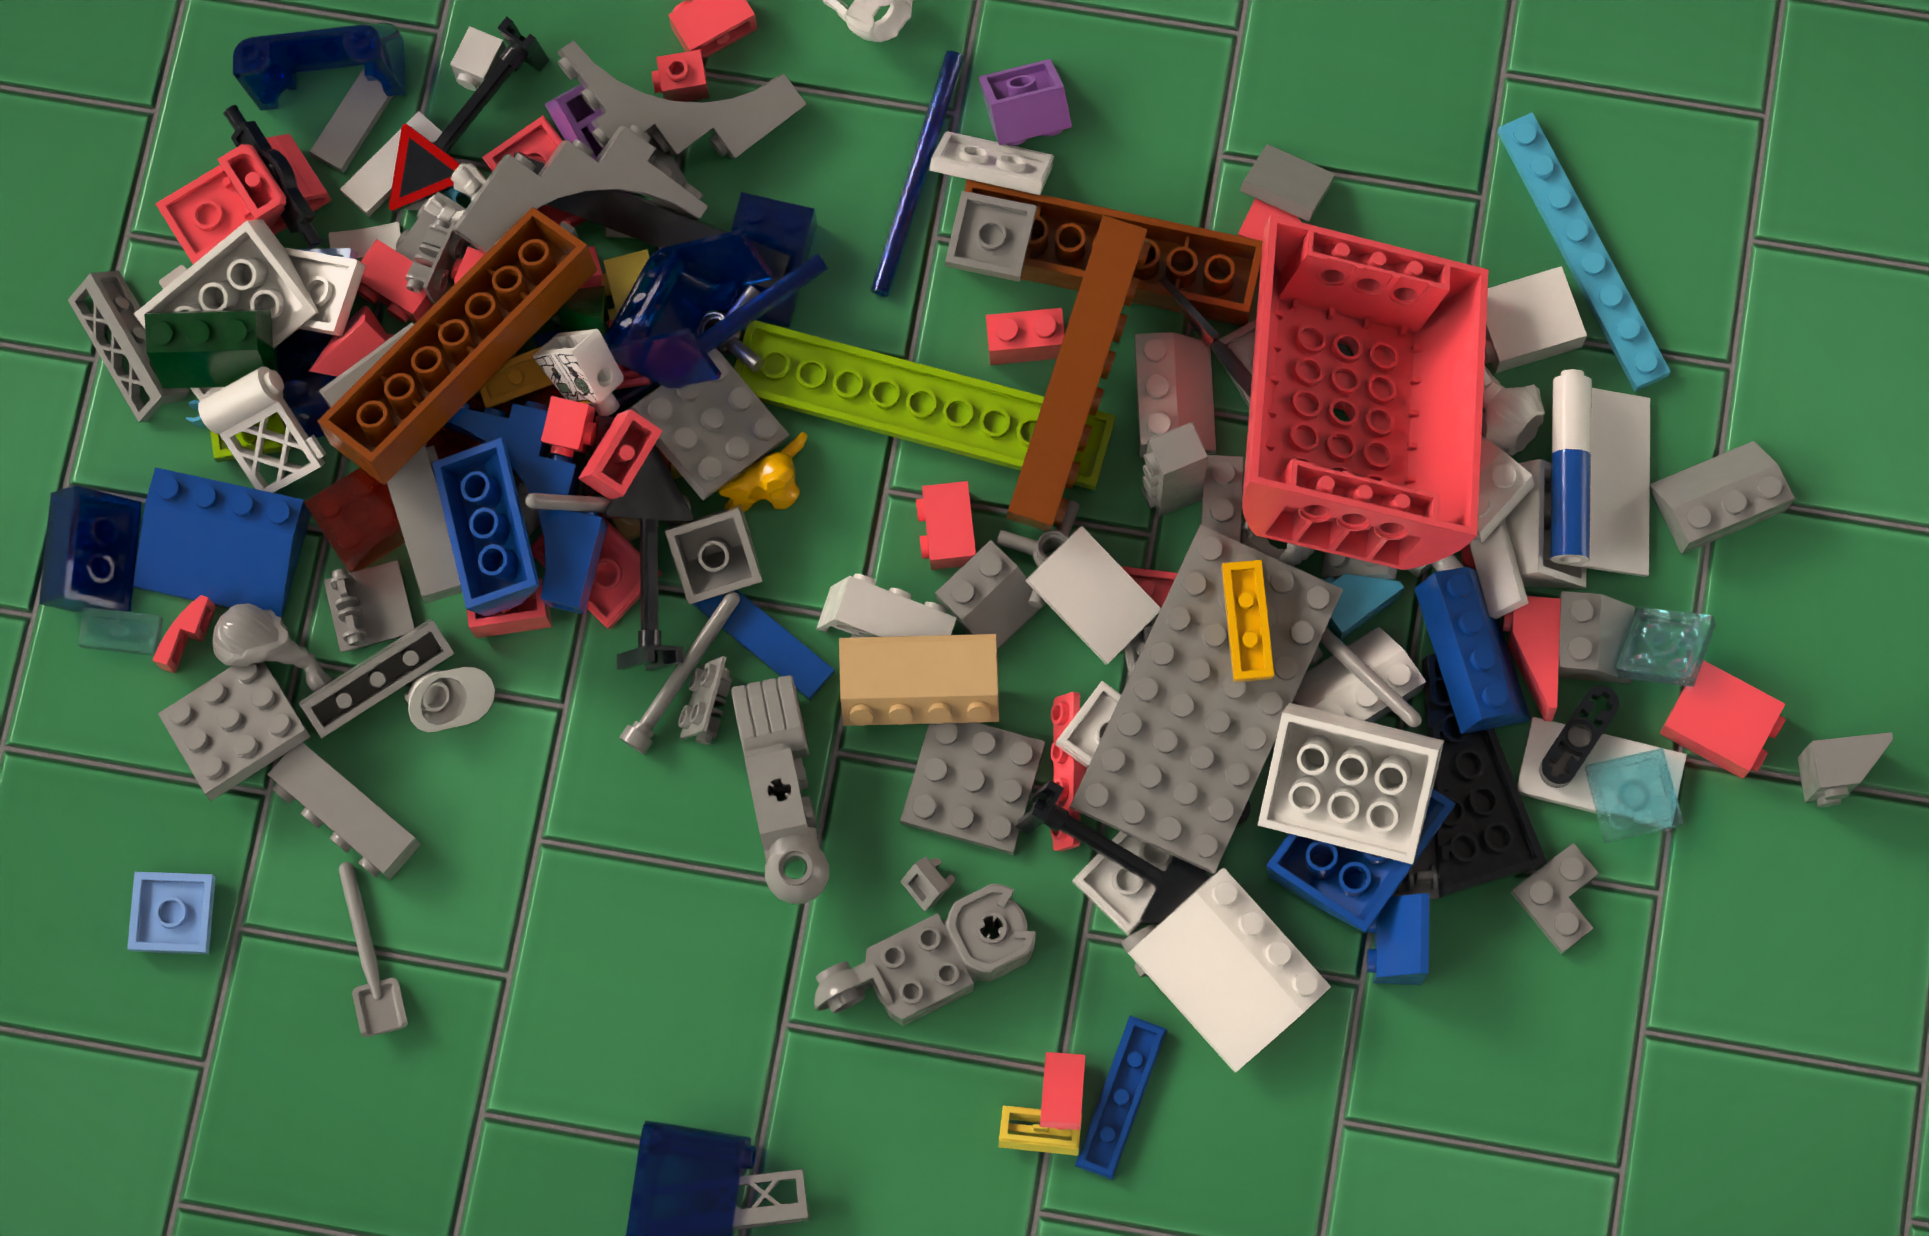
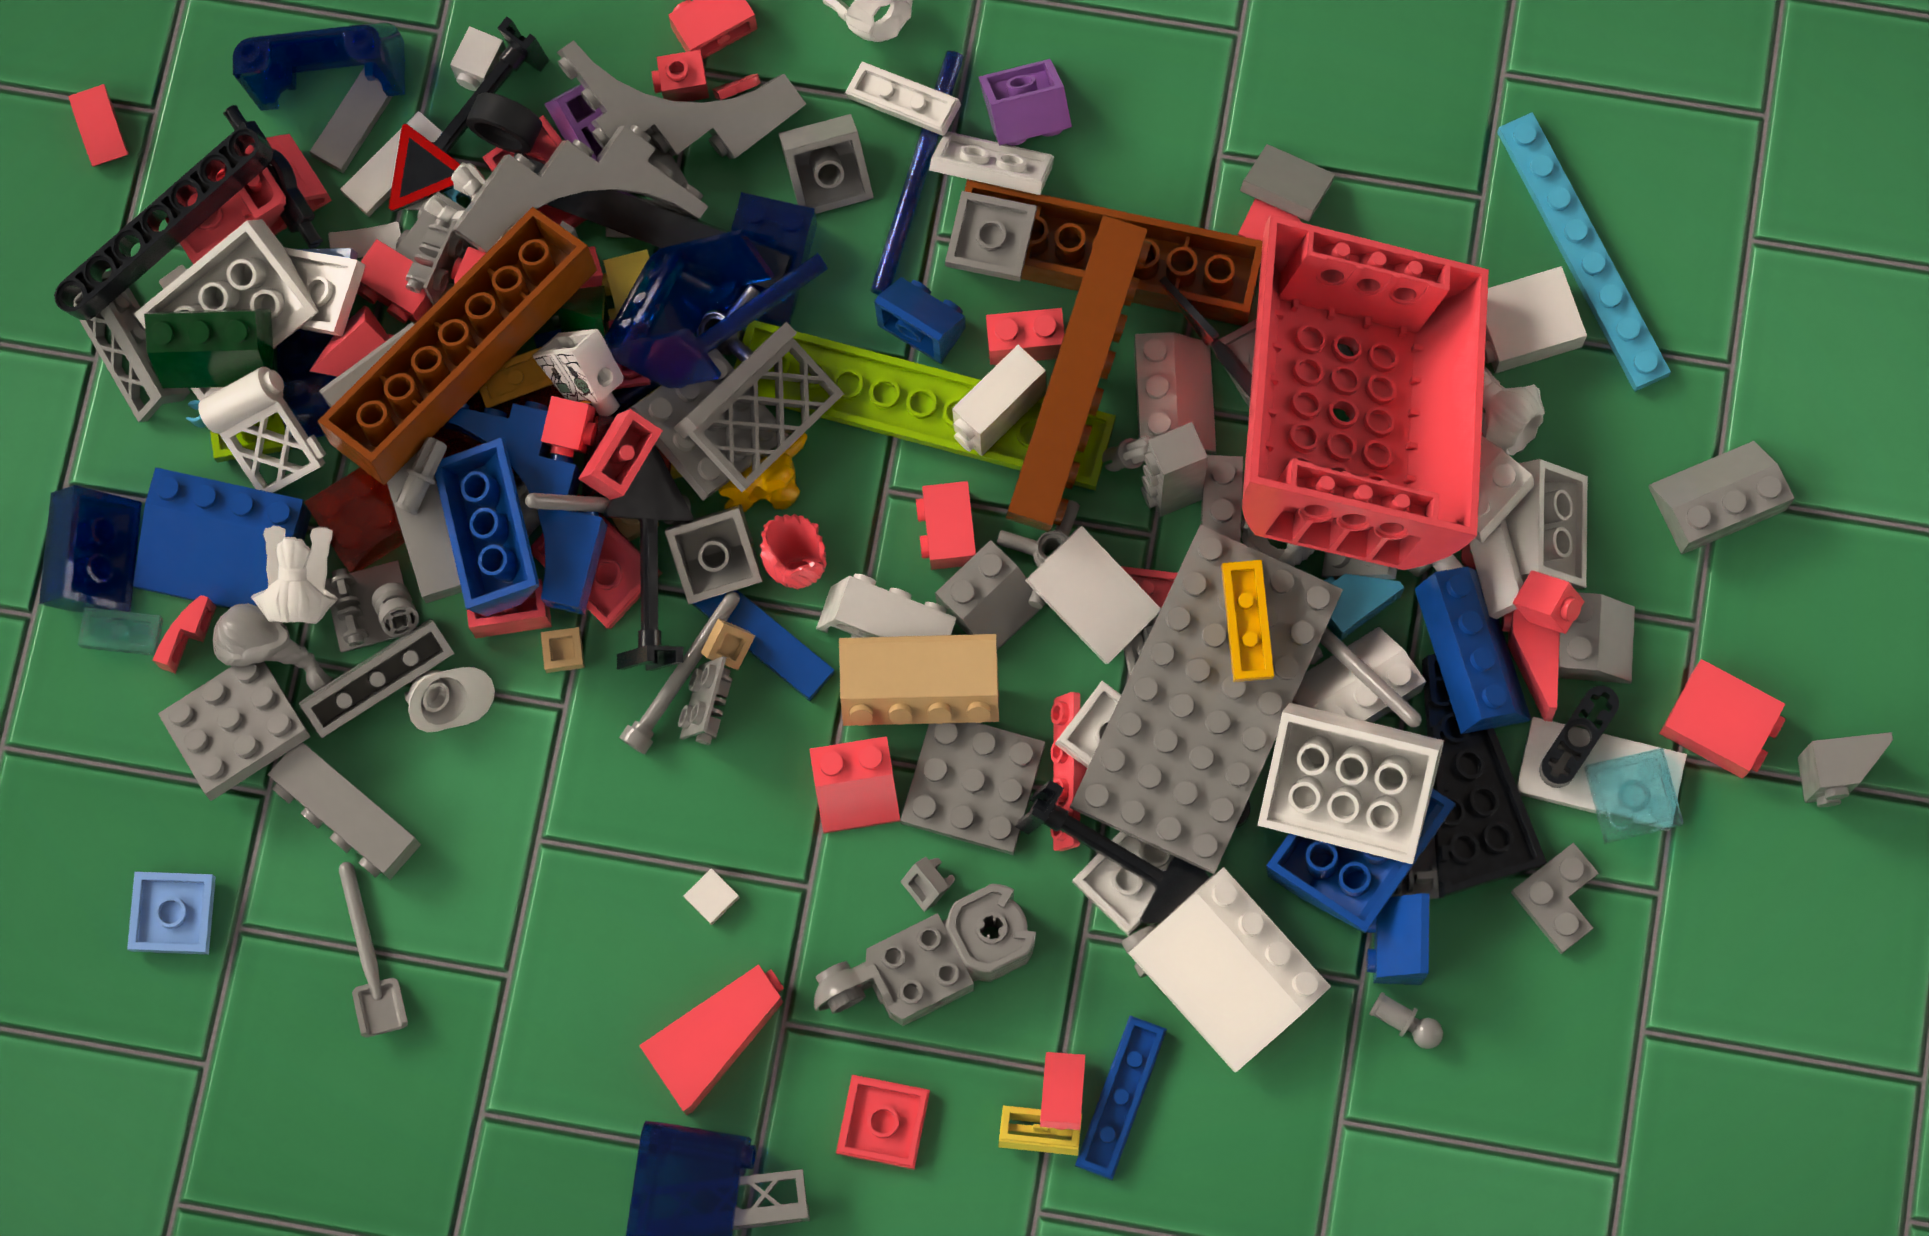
(98, 125): none -> coral slope
(145, 226): none -> black beam
(294, 578): none -> white piece
(395, 609): none -> light grey wheel
(421, 475): none -> light grey axle
(504, 123): none -> black tyre
(562, 650): none -> tan plate
(710, 1037): none -> coral slope
(711, 896): none -> white tile
(729, 642): none -> tan plate
(732, 391): none -> light grey fence
(737, 86): none -> coral piece
(773, 752): light grey brick -> none
(793, 551): none -> coral hair
(826, 164): none -> light grey slope
(855, 784): none -> coral slope
(883, 1122): none -> coral tile
(903, 98): none -> white tile
(919, 318): none -> blue slope
(998, 401): none -> white brick
(1127, 454): none -> light grey axle
(1426, 1031): none -> light grey pin
(1548, 602): none -> coral brick
(1599, 477): white door -> none
(1665, 646): clear light blue plate -> none

